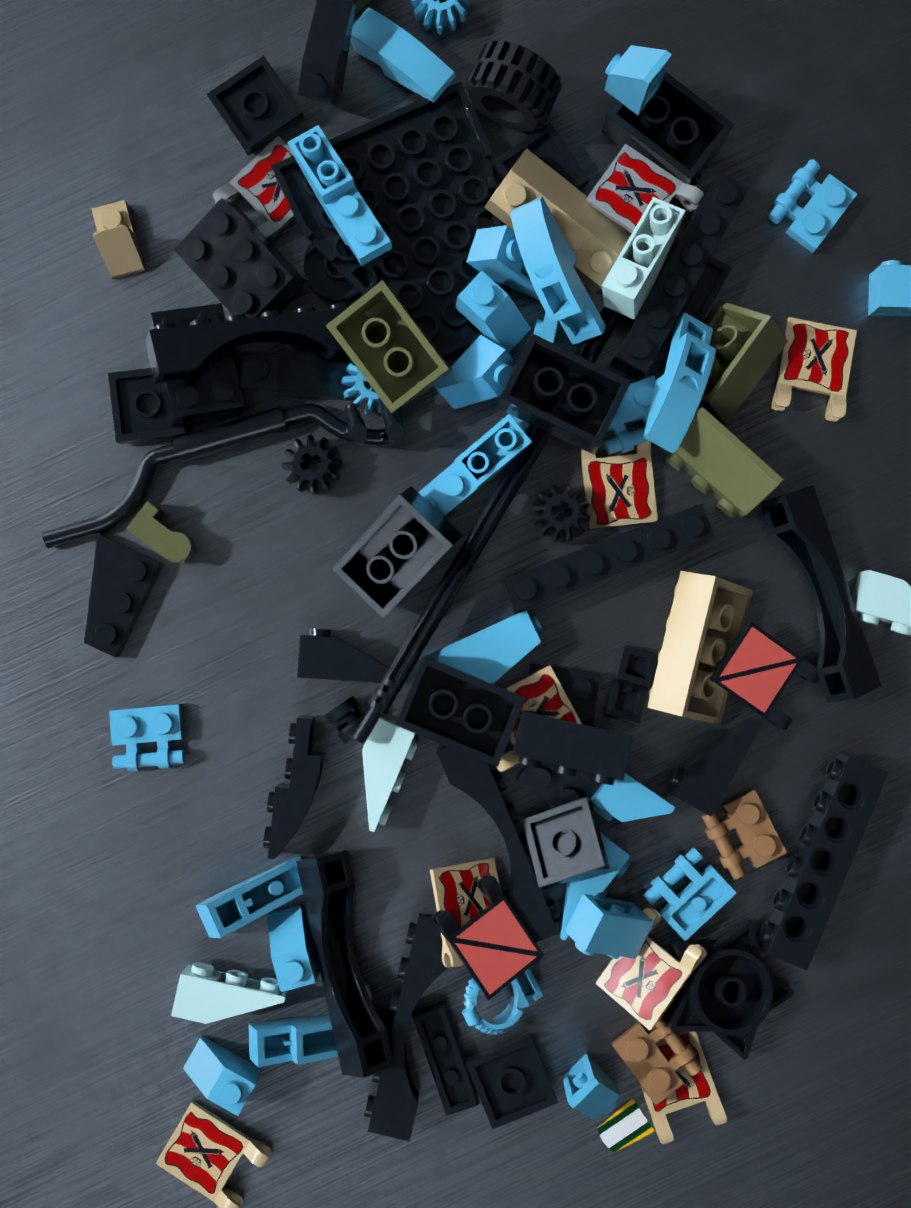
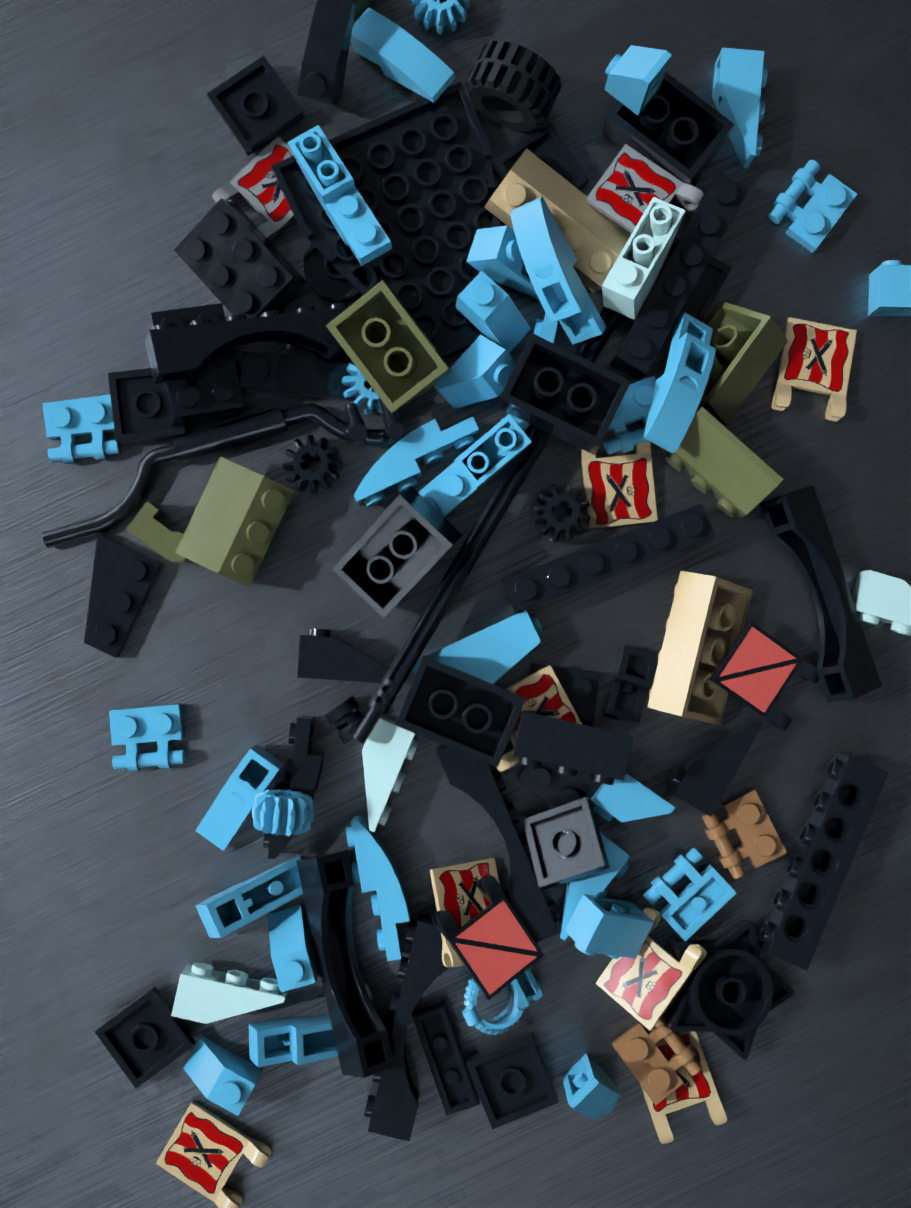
(79, 418): none -> medium azure plate
(117, 239): tan slope -> none
(145, 1037): none -> black plate
(234, 521): none -> olive slope
(236, 798): none -> medium azure slope
(282, 812): none -> medium azure gear
(378, 872): none -> medium azure slope
(399, 464): none -> medium azure slope
(624, 1127): sticker -> none
(737, 95): none -> medium azure slope

